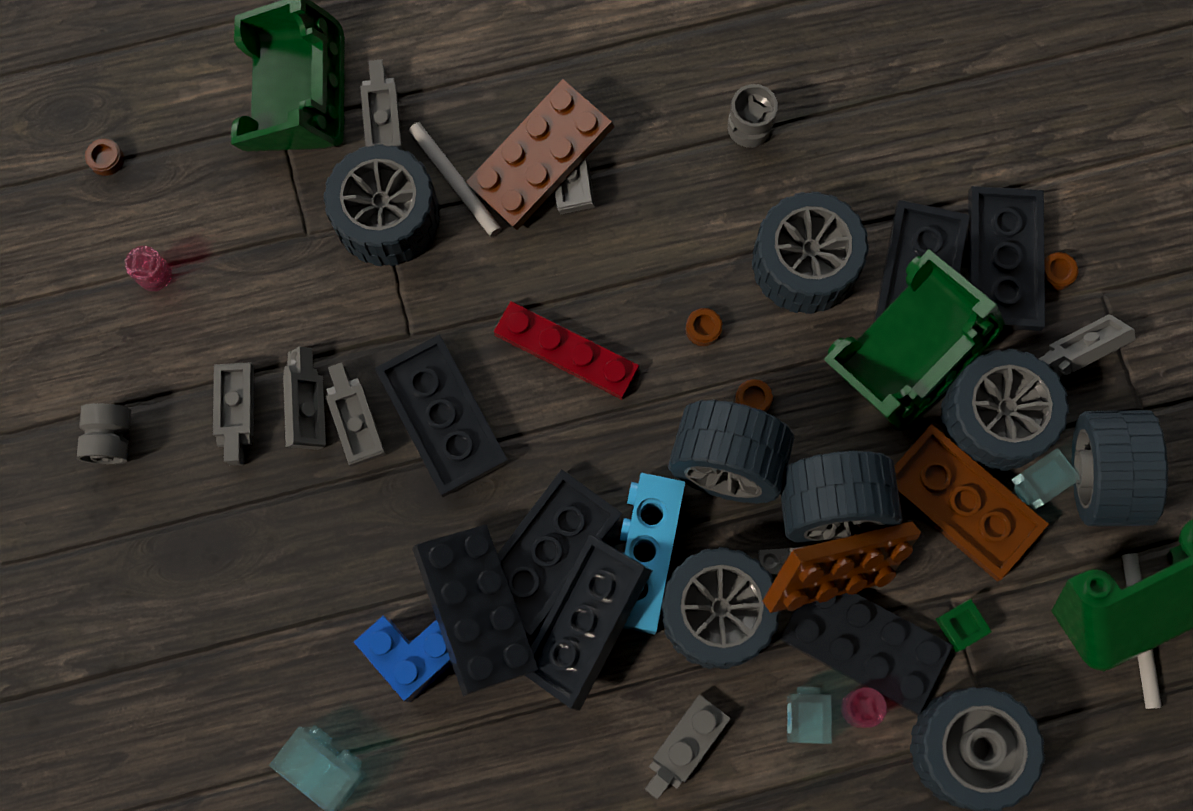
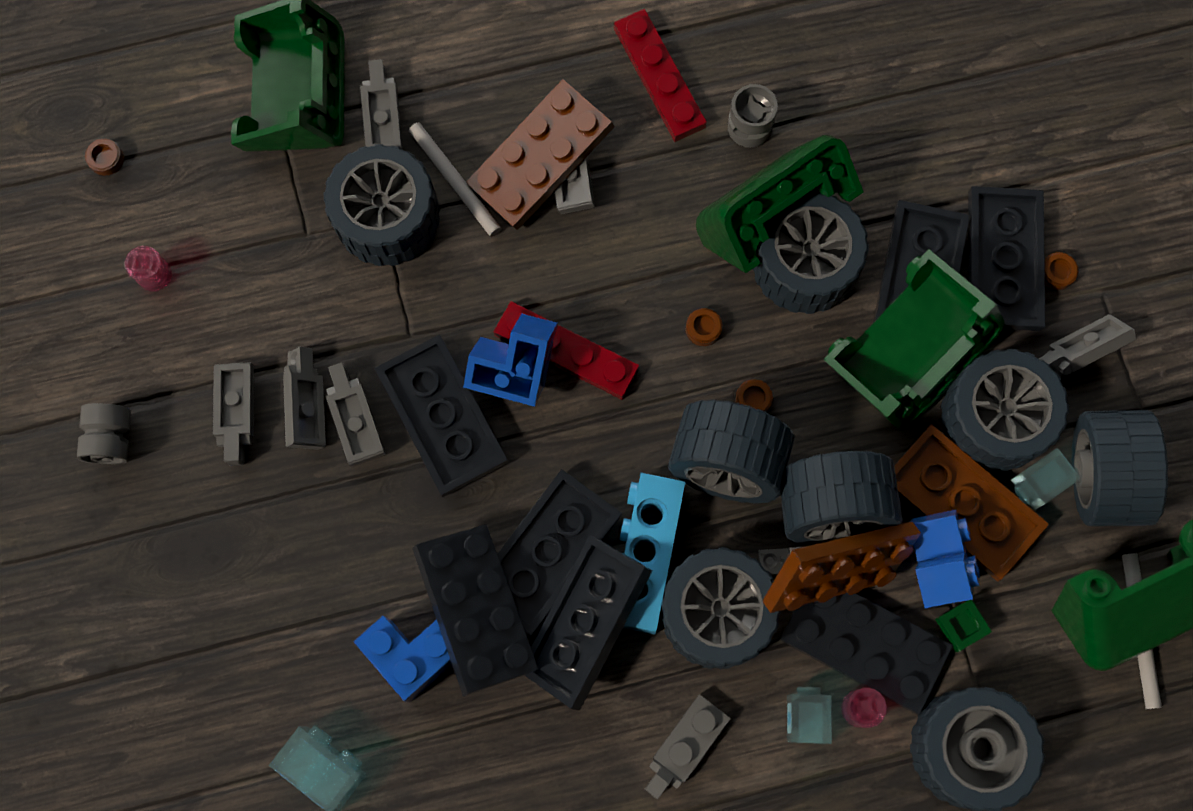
(513, 369): none -> blue brick
(659, 75): none -> dark red plate
(735, 221): none -> dark green windscreen
(943, 562): none -> blue brick

